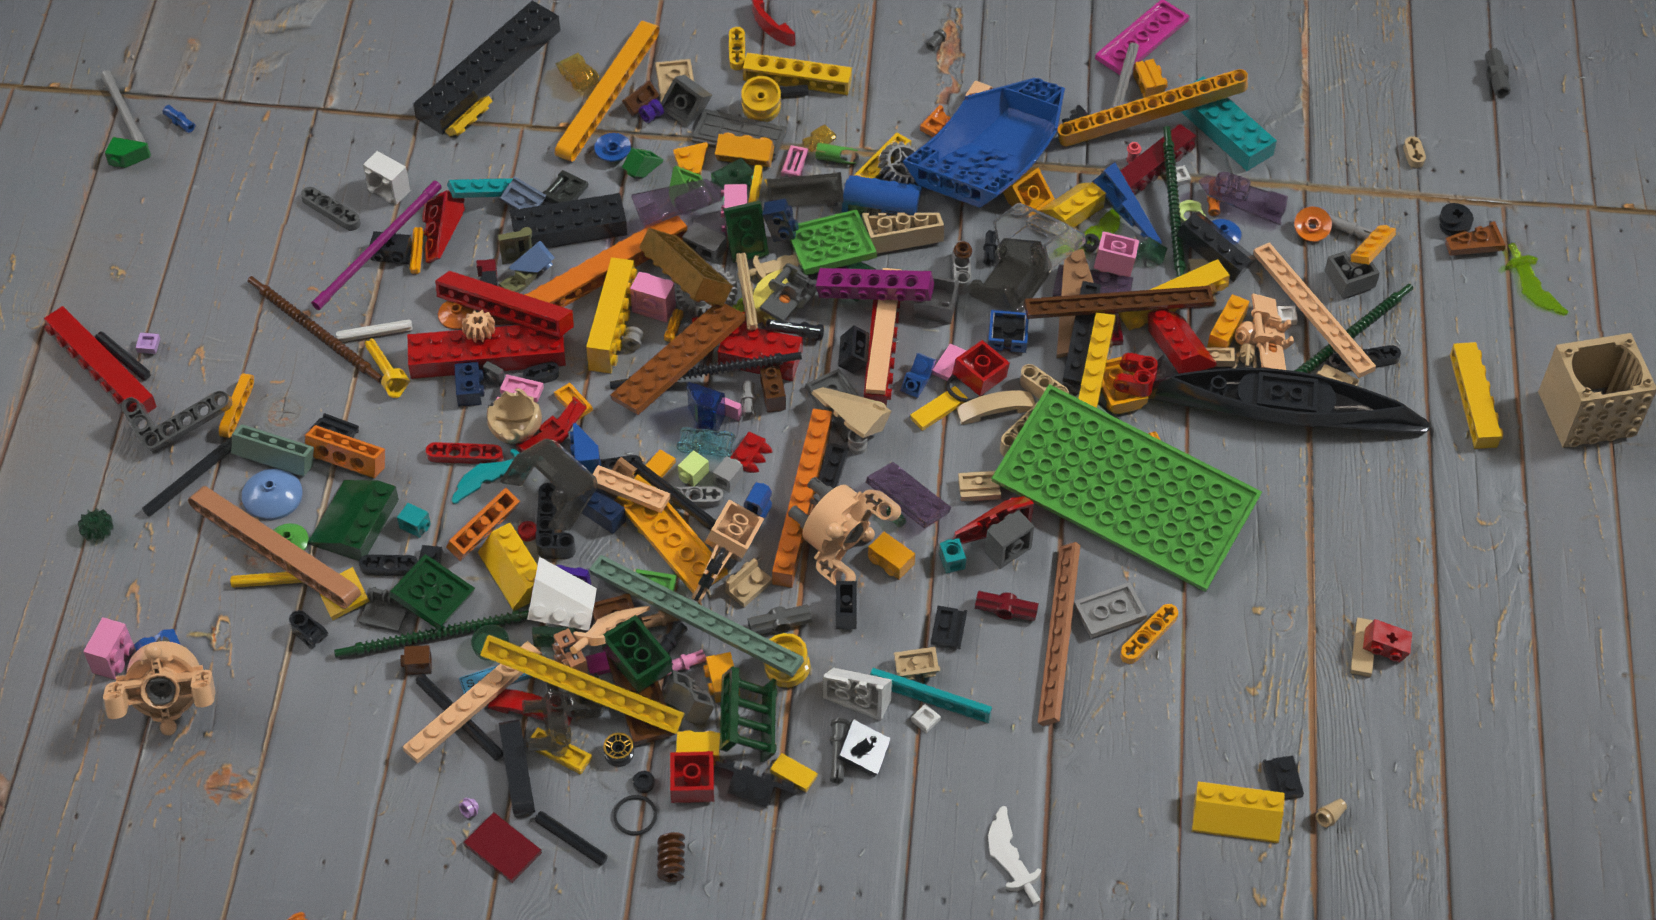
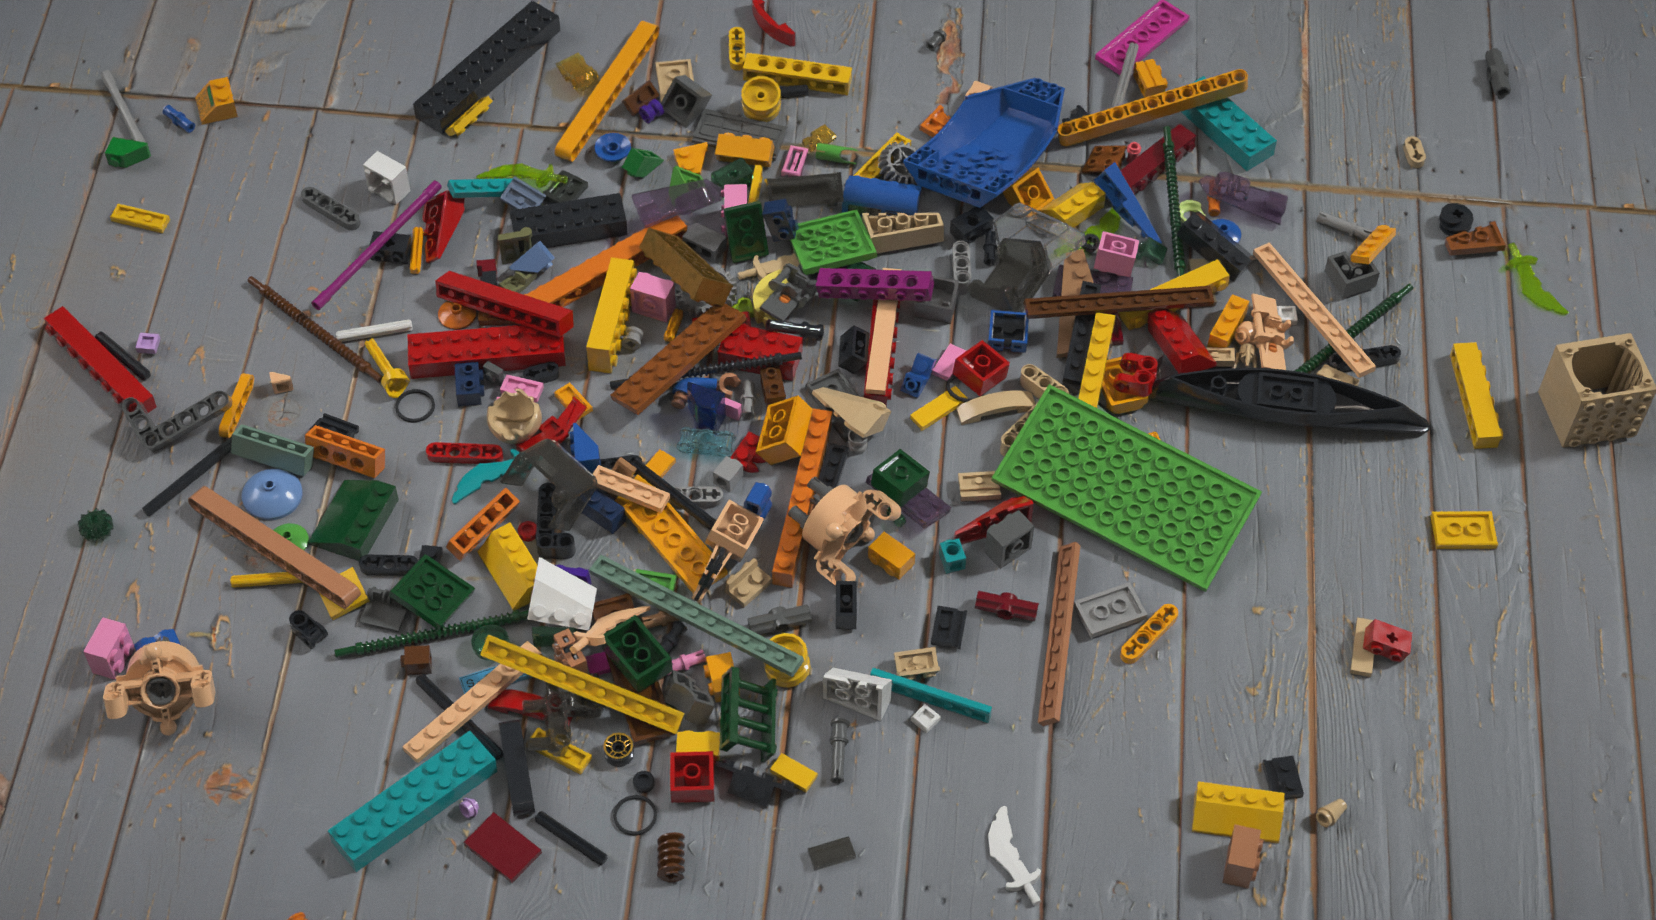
(140, 218): none -> yellow tile
(216, 101): none -> light orange slope
(281, 382): none -> light nougat slope
(411, 392): none -> black piece
(412, 801): none -> teal brick
(414, 520): teal brick -> none
(478, 326): light nougat gear -> none
(523, 171): none -> clear neon green sword
(680, 389): none -> piece
(693, 468): yellowish green brick -> none
(746, 290): tan axle -> none
(784, 430): none -> light orange brick
(831, 853): none -> clear smoke tile
(863, 748): tile -> none
(900, 477): none -> dark green container
(962, 250): reddish brown plate -> none
(971, 224): none -> black brick
(1103, 157): none -> dark orange hinge
(1182, 176): white tile -> none
(1243, 856): none -> nougat brick
(1314, 216): orange dish -> none
(1464, 530): none -> yellow tile

